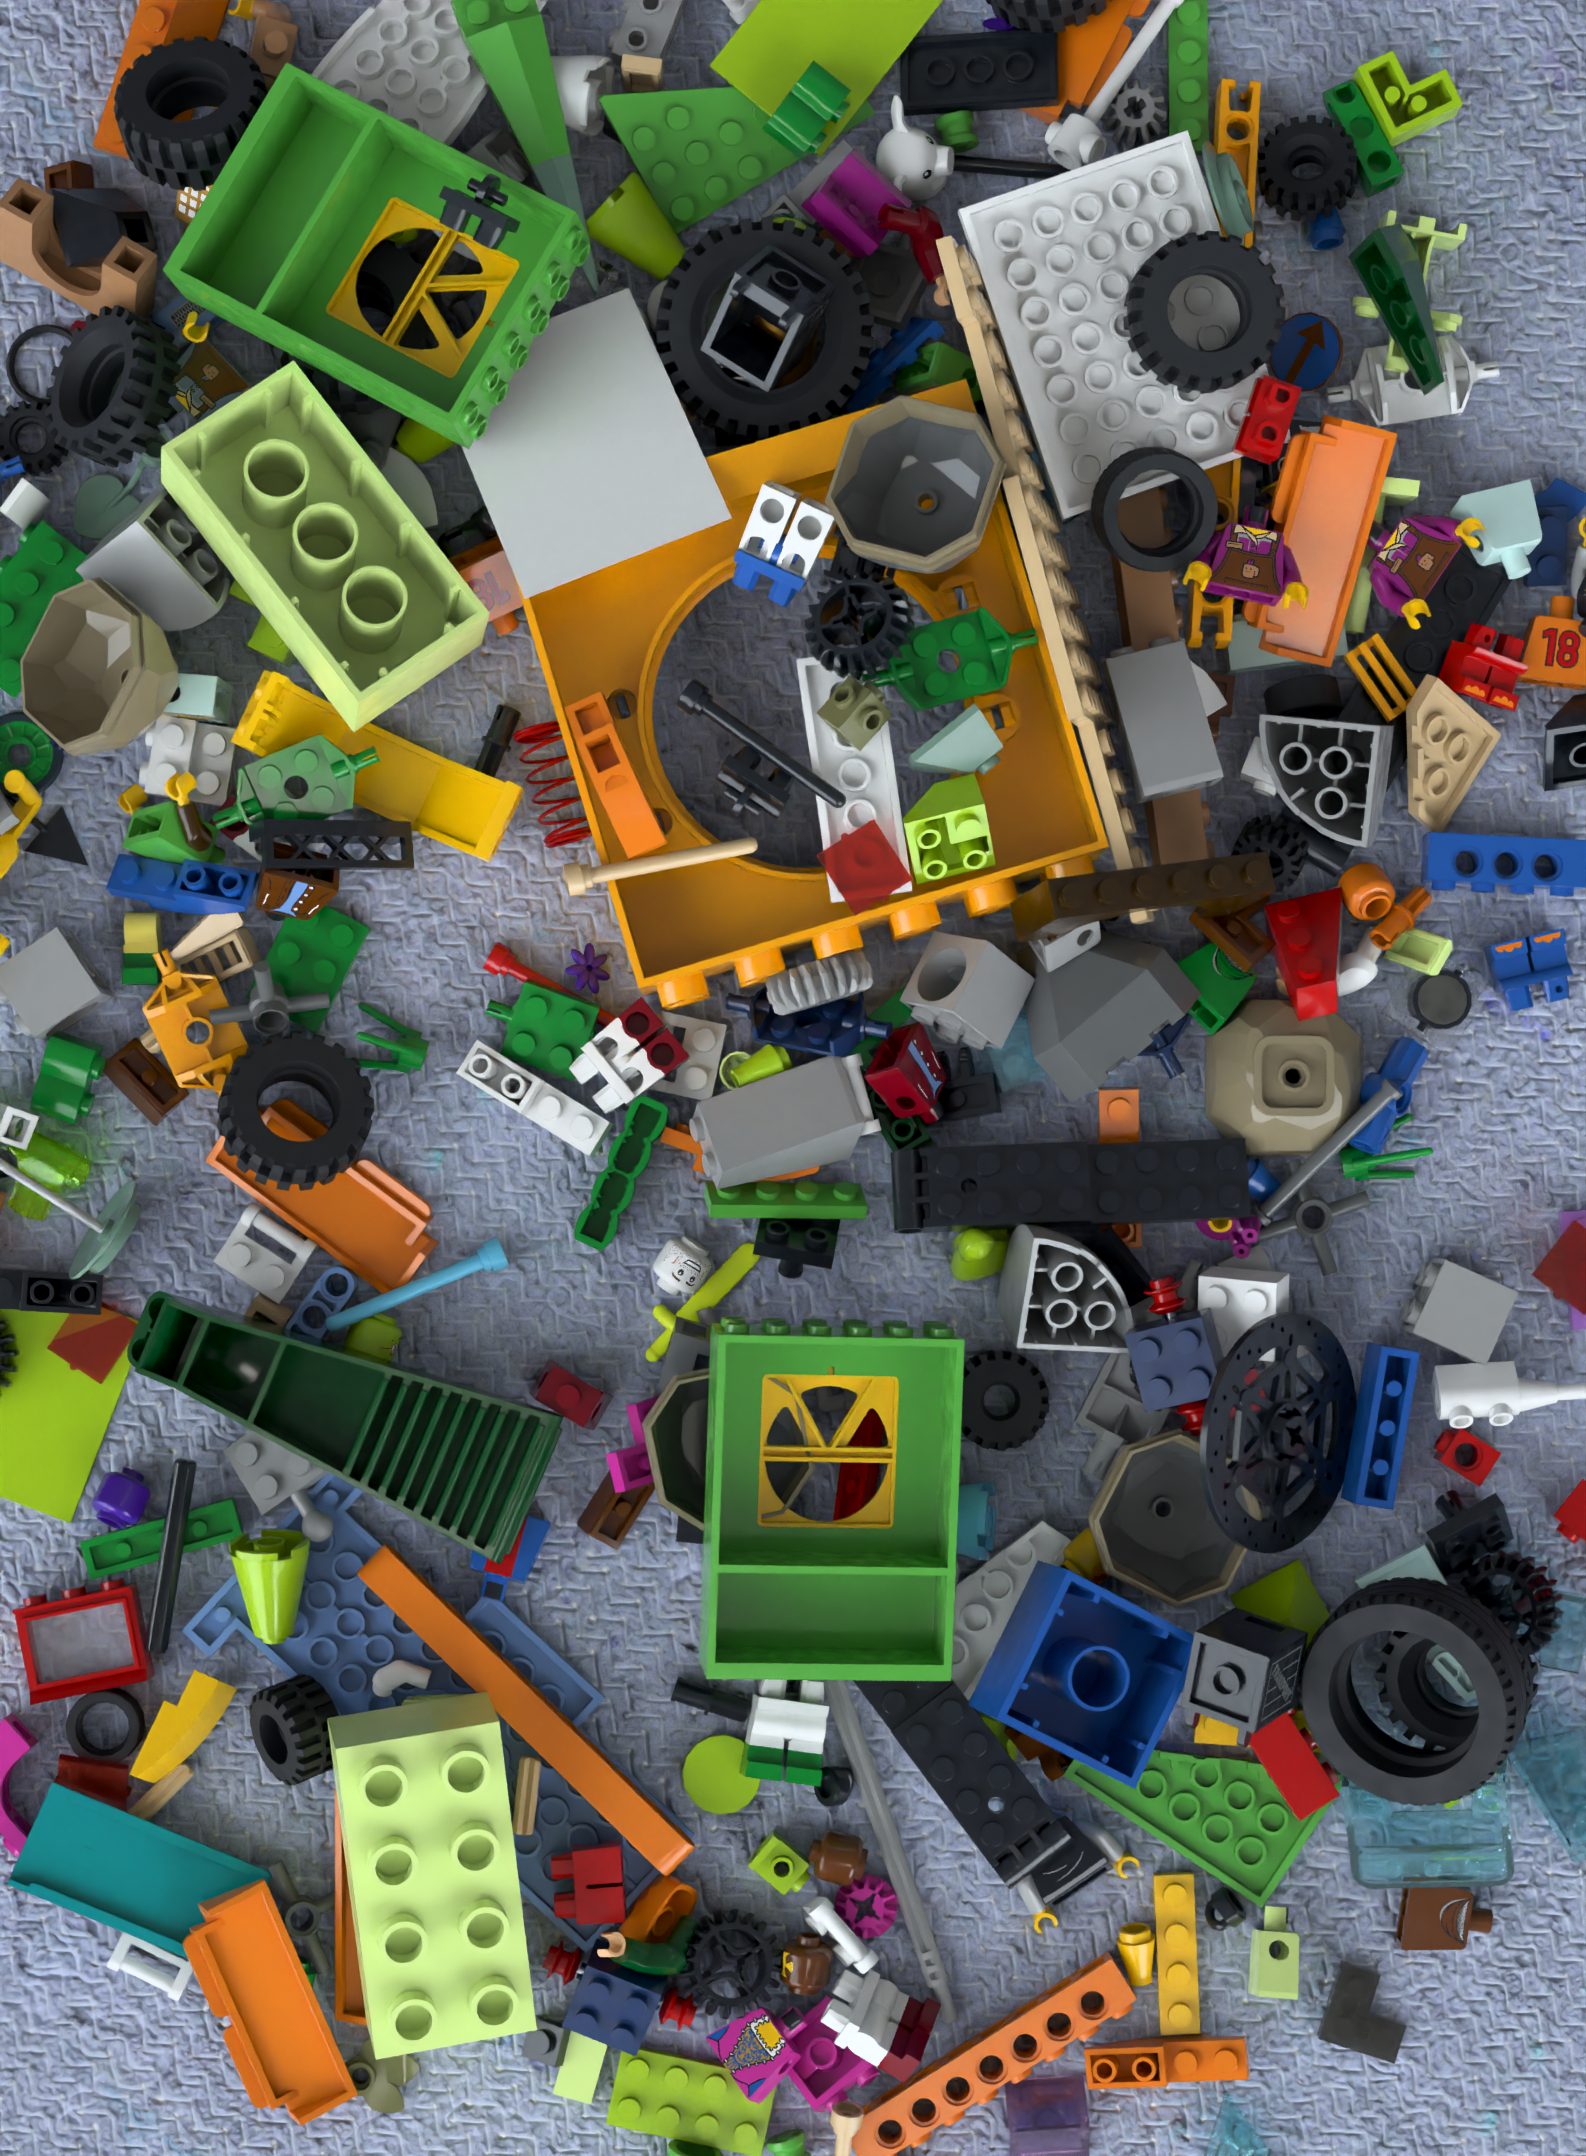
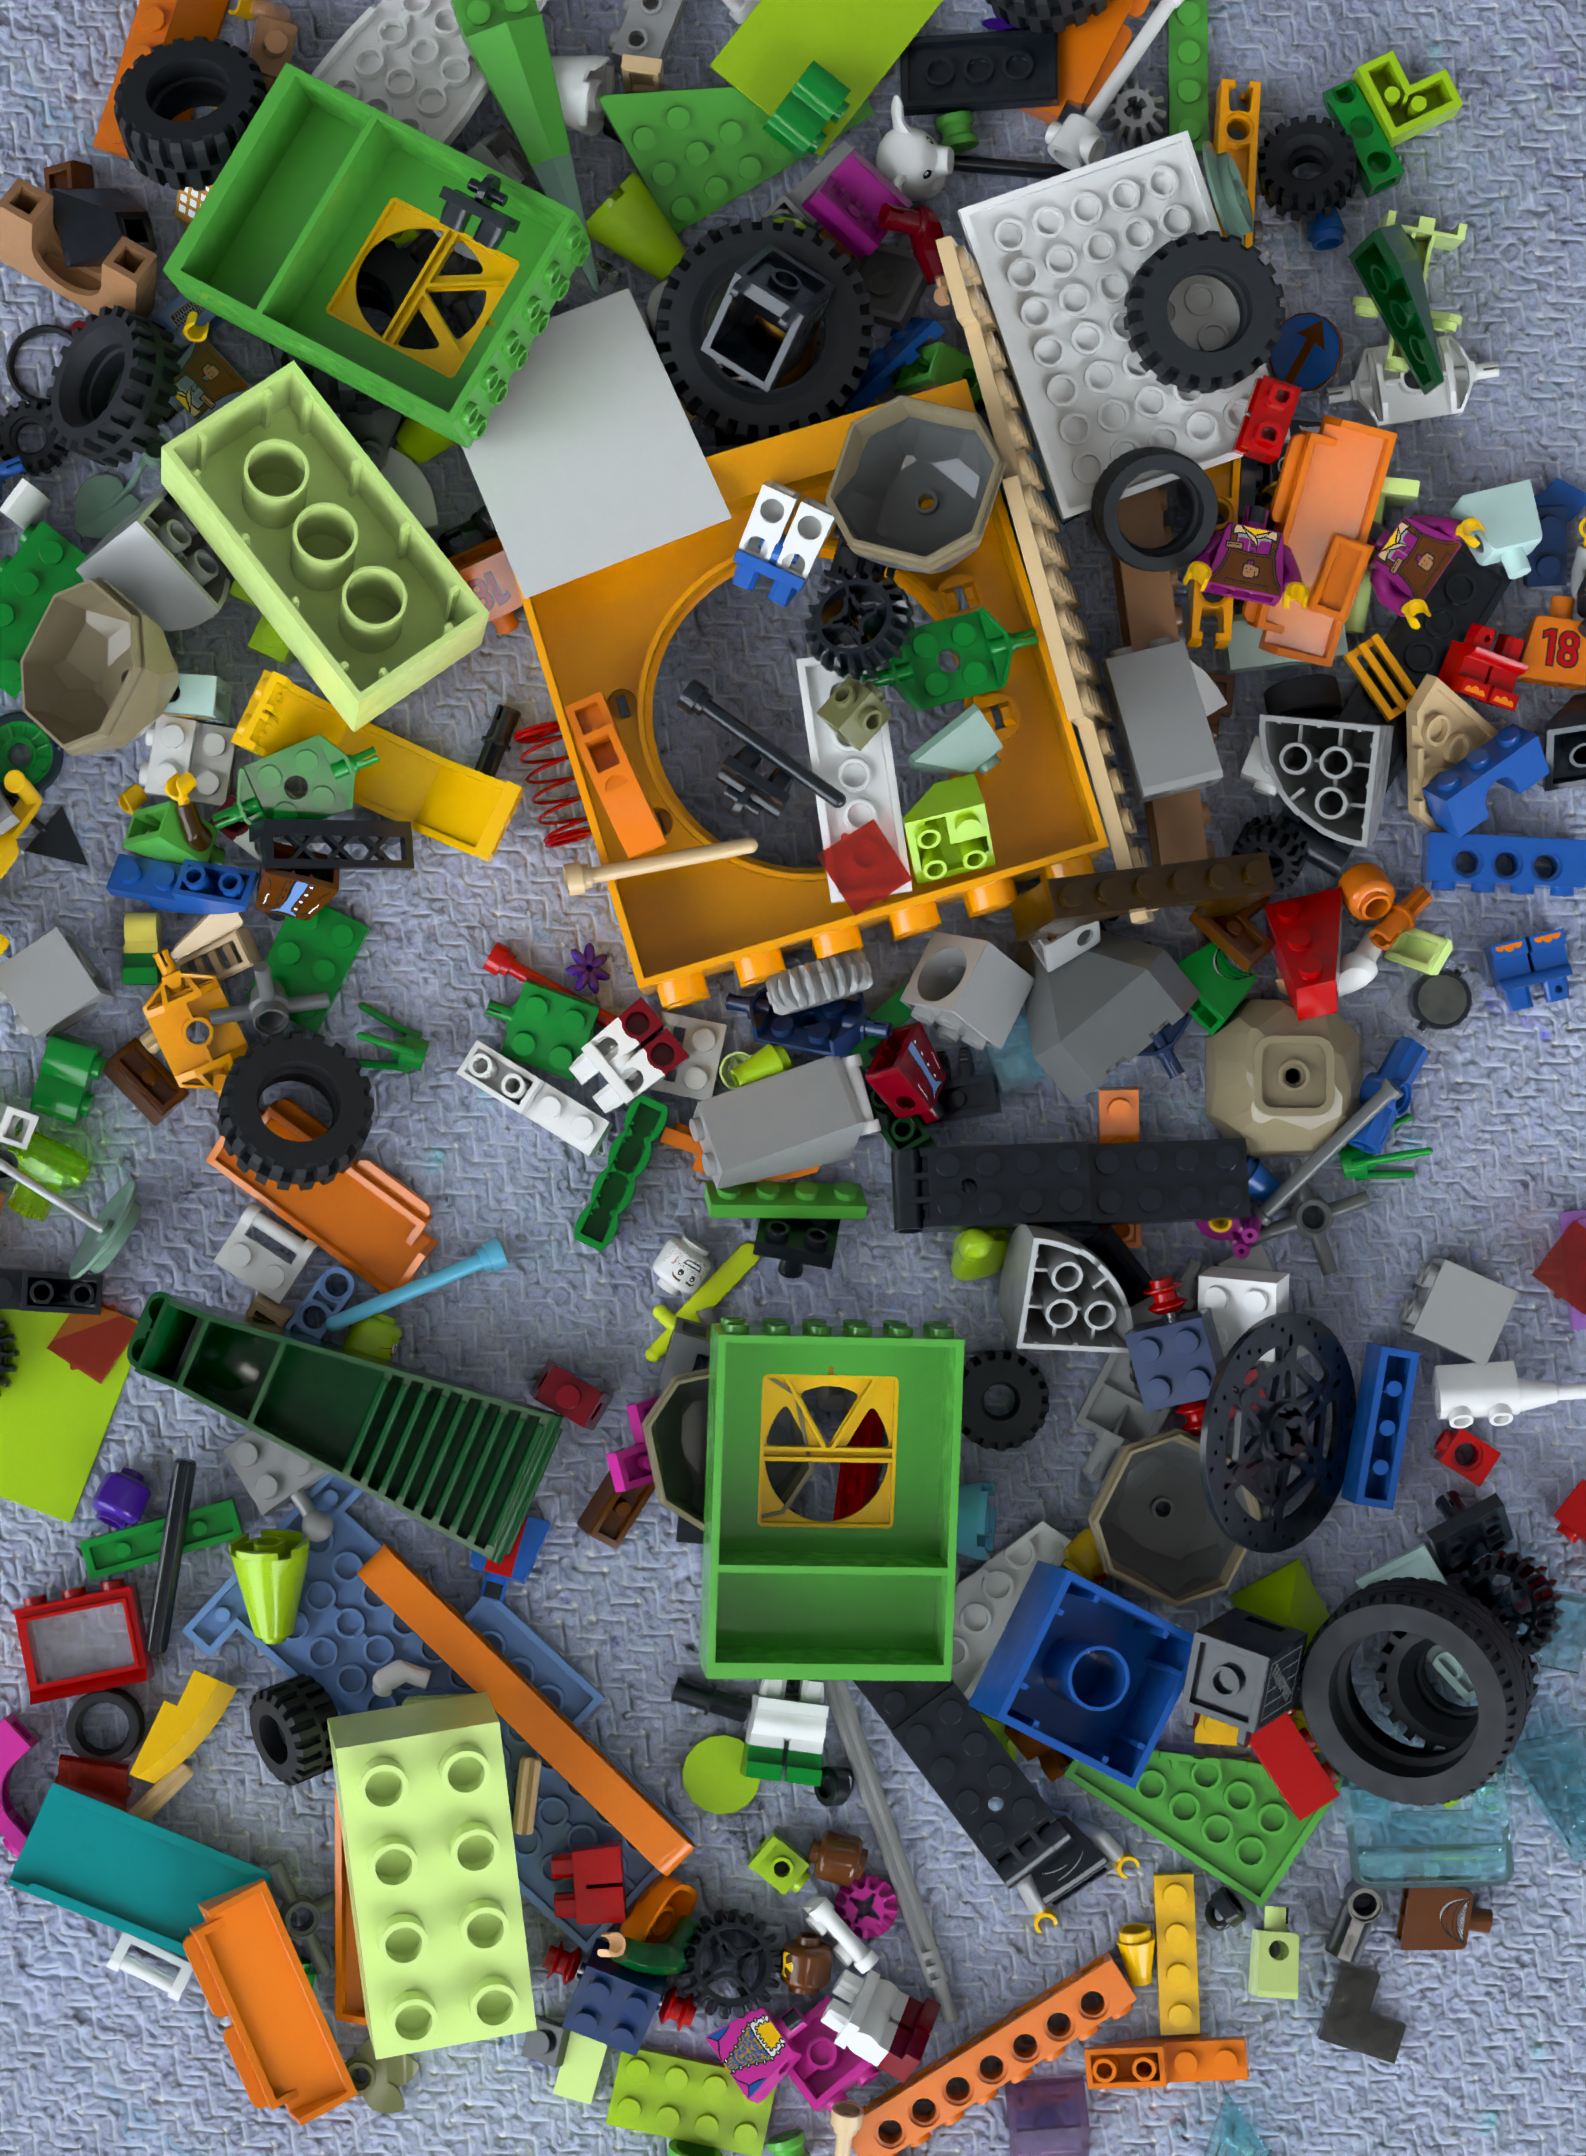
(1341, 577): none -> orange tile
(1353, 1923): none -> black piece
(1460, 793): none -> blue arch

